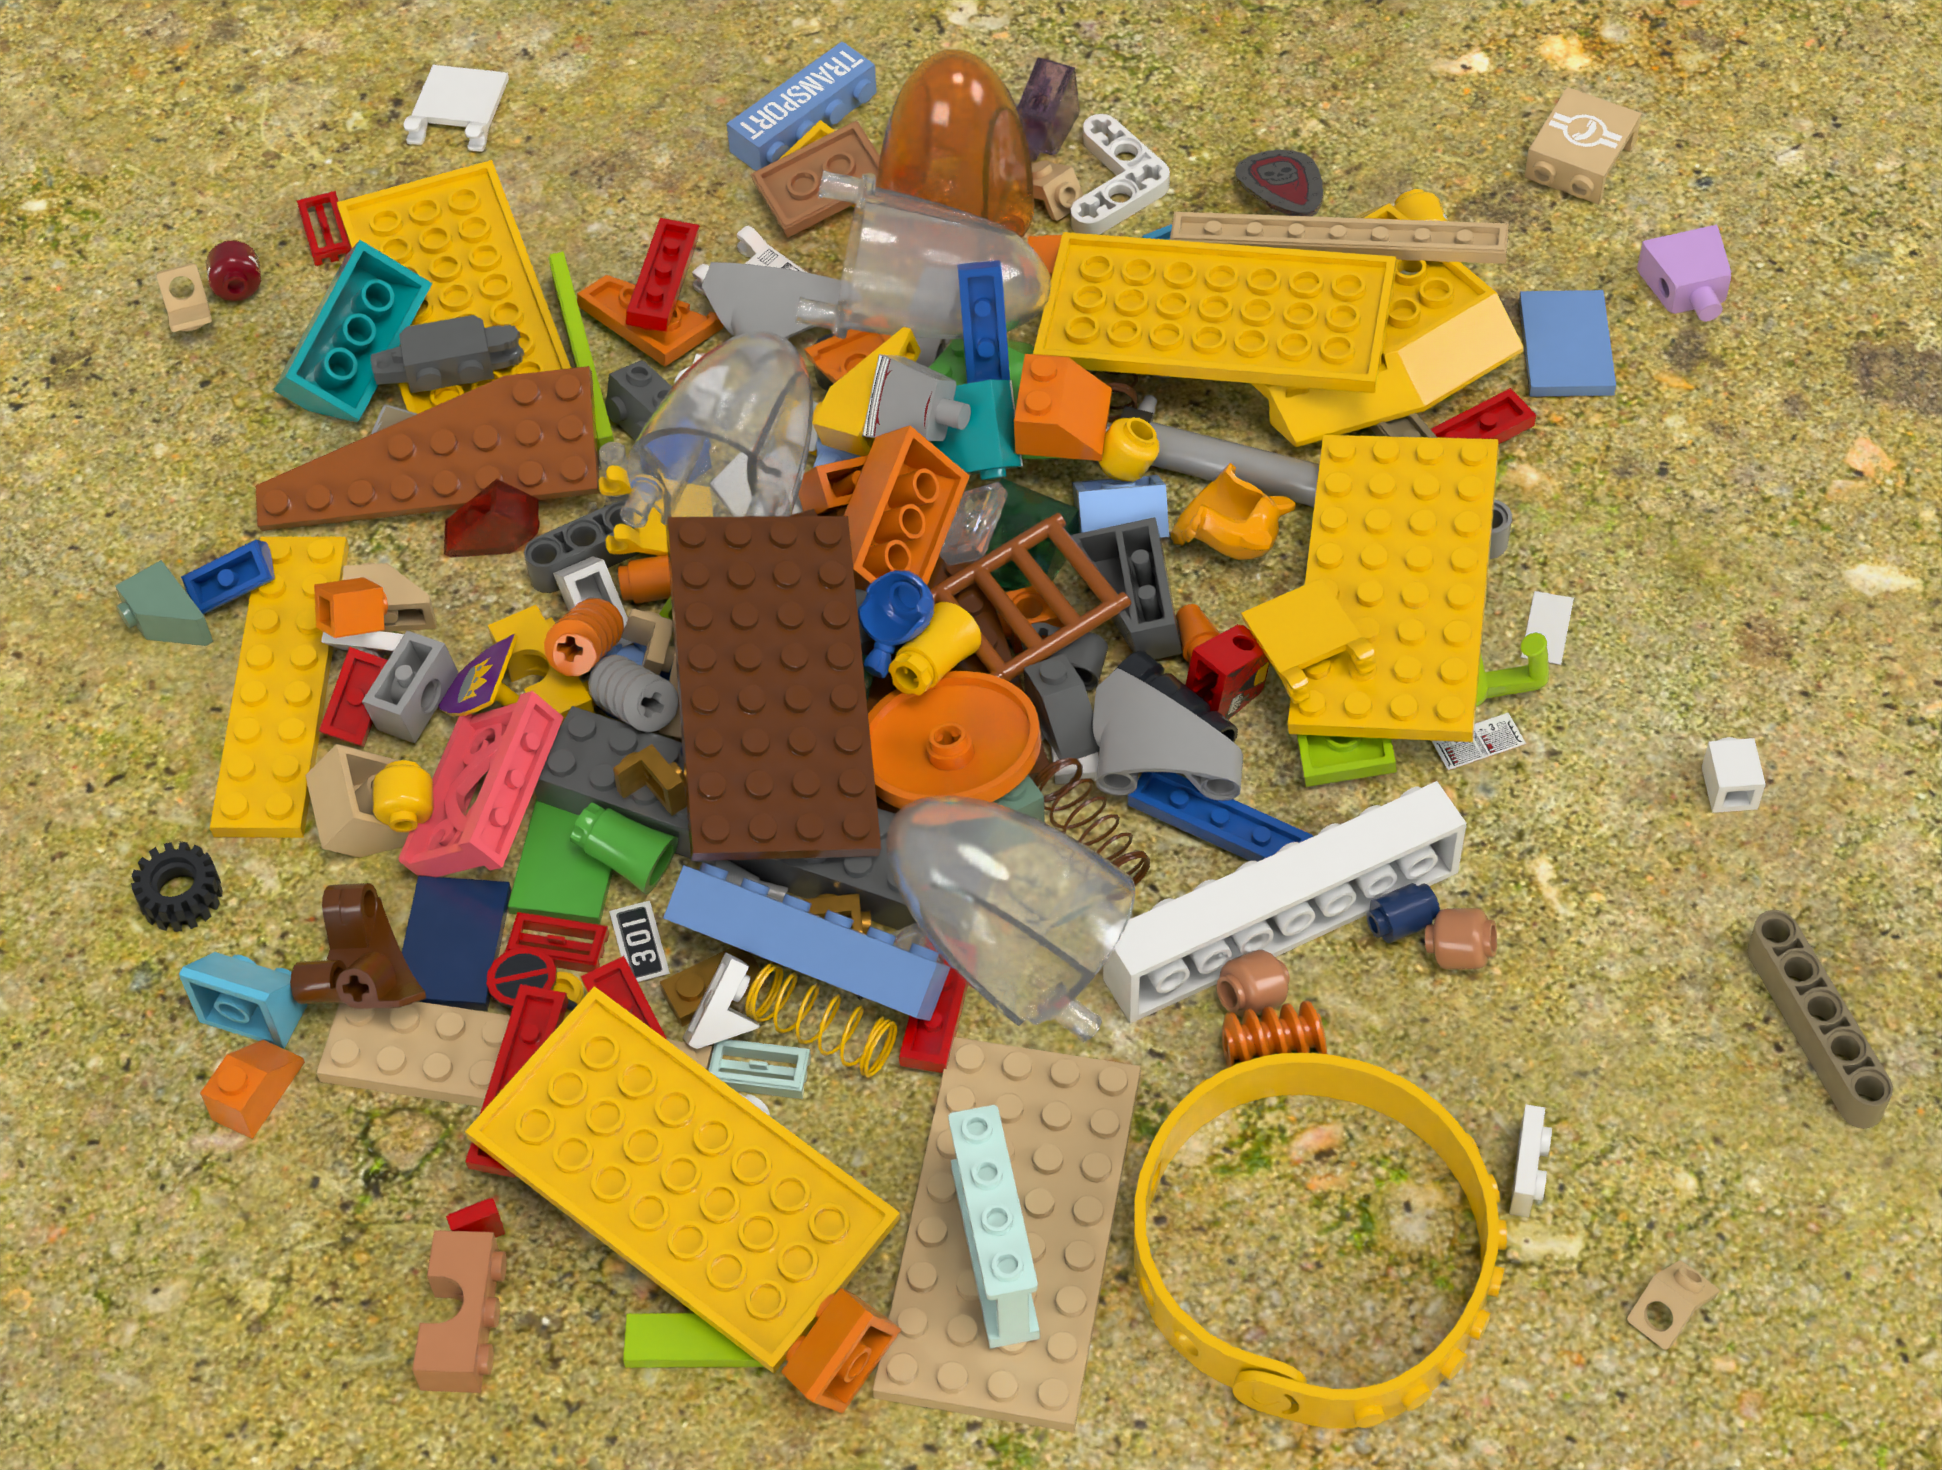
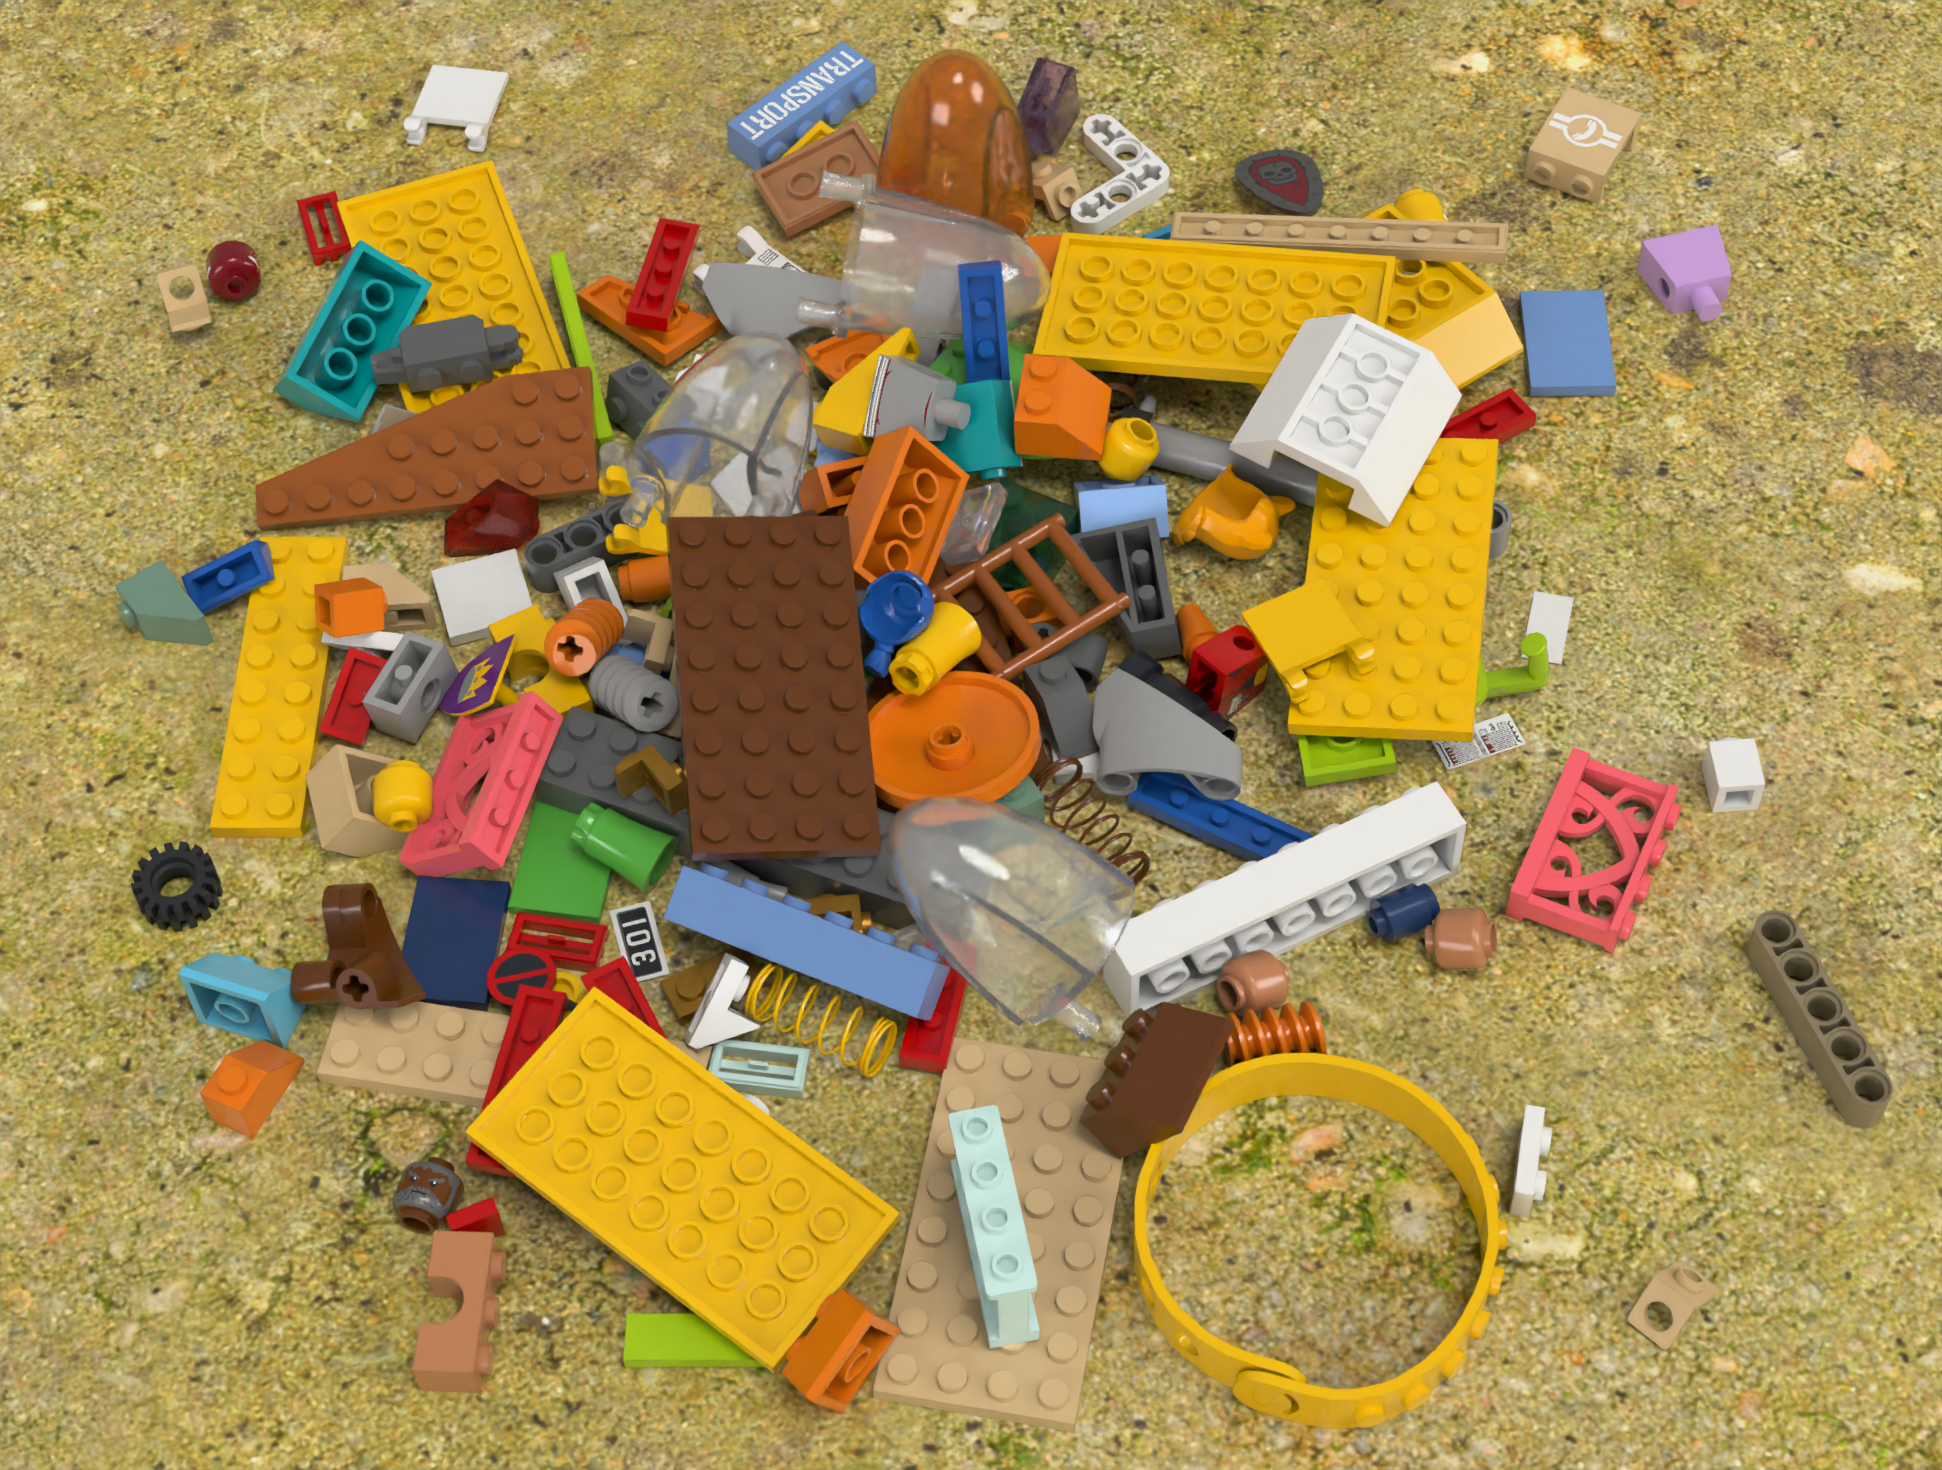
(427, 1195): none -> head
(480, 594): none -> white tile
(1154, 1076): none -> reddish brown slope
(1353, 409): none -> white slope
(1576, 795): none -> coral fence

